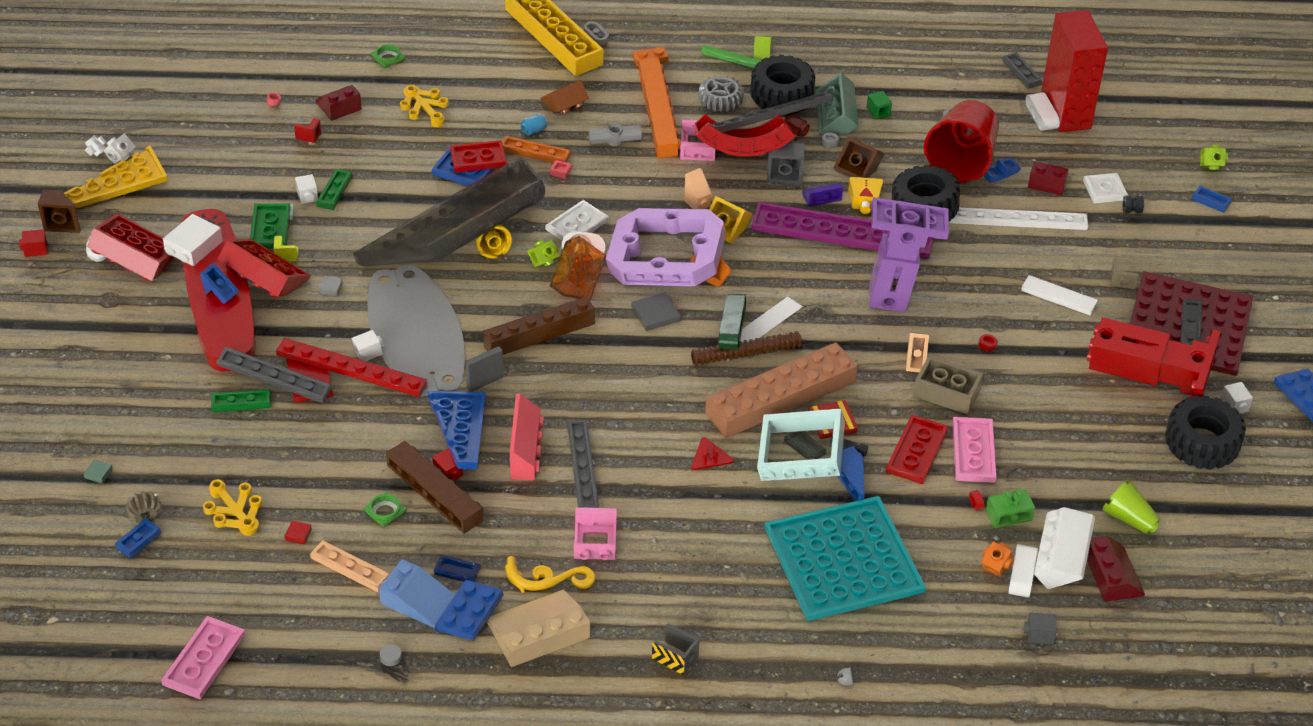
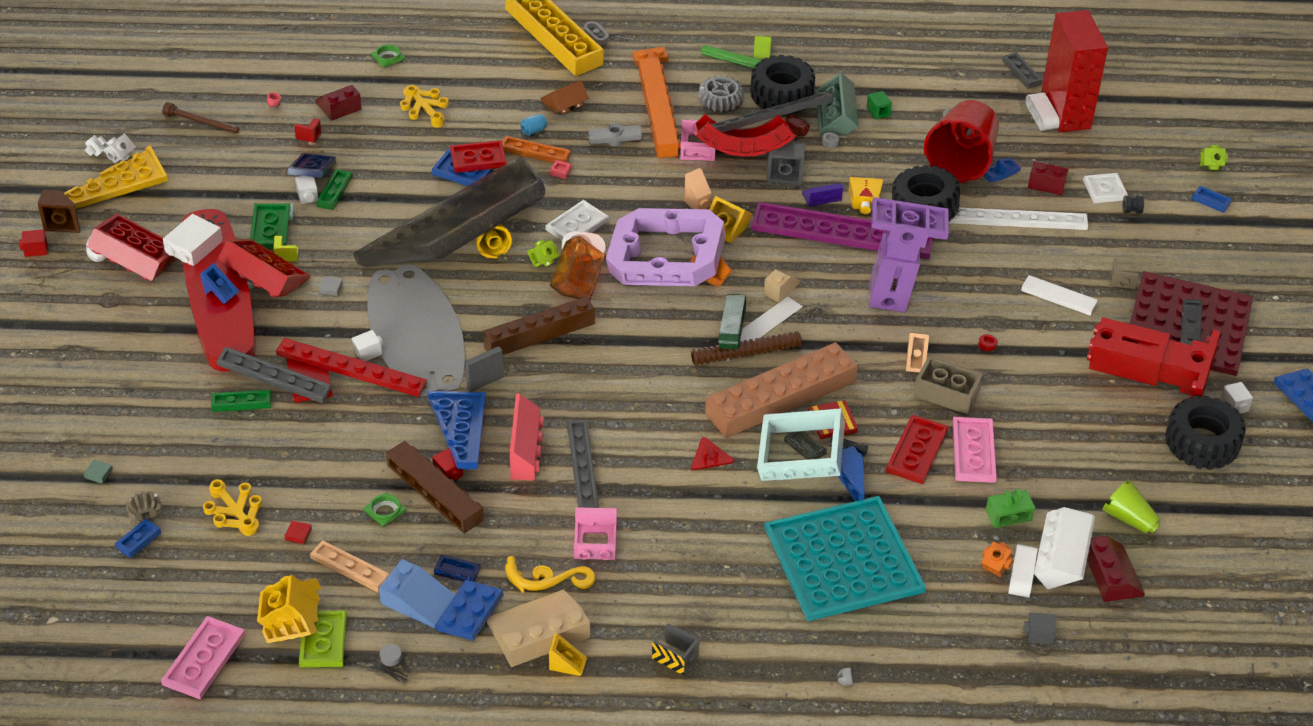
(169, 109): none -> reddish brown piece
(289, 609): none -> yellow slope
(312, 165): none -> dark blue tile
(326, 645): none -> lime tile
(565, 657): none -> yellow slope
(656, 311): dark grey tile -> none
(779, 285): none -> tan slope
(858, 159): reddish brown slope -> none
(976, 500): red tile -> none

